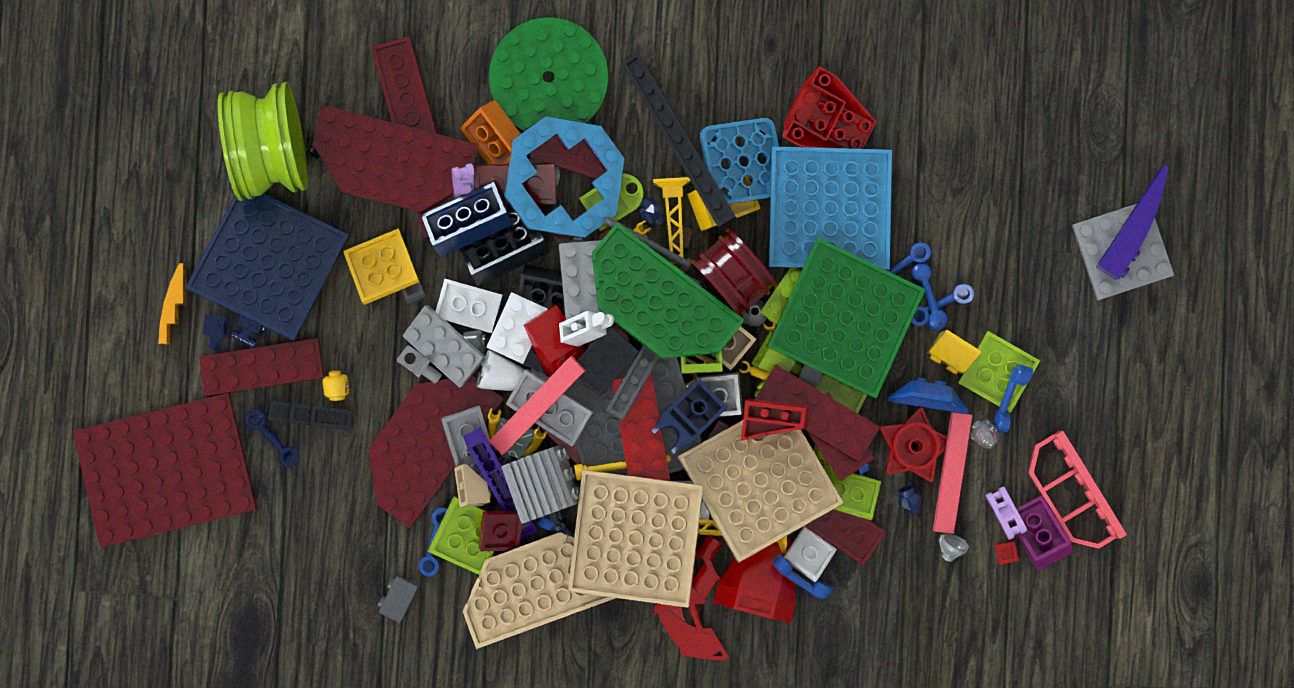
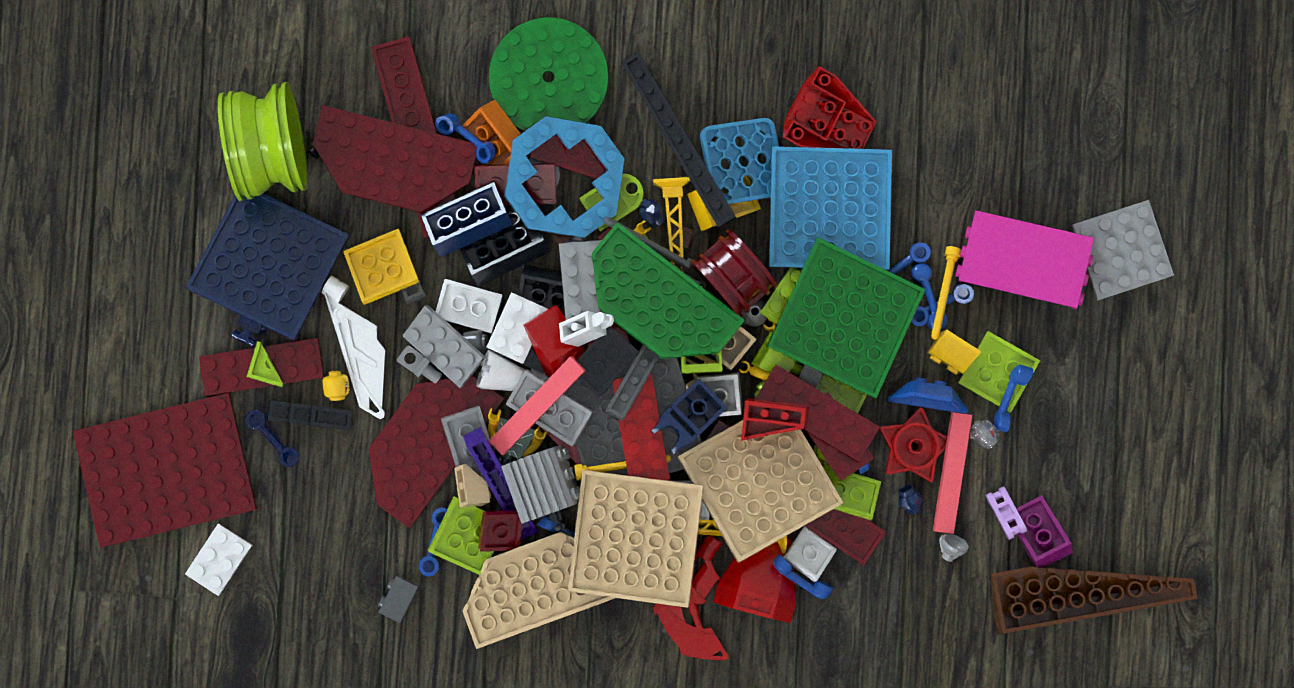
(175, 296): light orange slope -> none
(215, 328): clear blue brick -> none
(218, 559): none -> white plate
(263, 368): none -> lime tile
(359, 347): none -> white wing
(450, 123): none -> blue piece
(463, 180): lavender plate -> none
(952, 255): none -> yellow piece
(1006, 552): red tile -> none
(1026, 259): none -> dark pink panel
(1054, 596): none -> reddish brown wedge
(1082, 477): coral plate -> none
(1134, 230): dark purple slope -> none

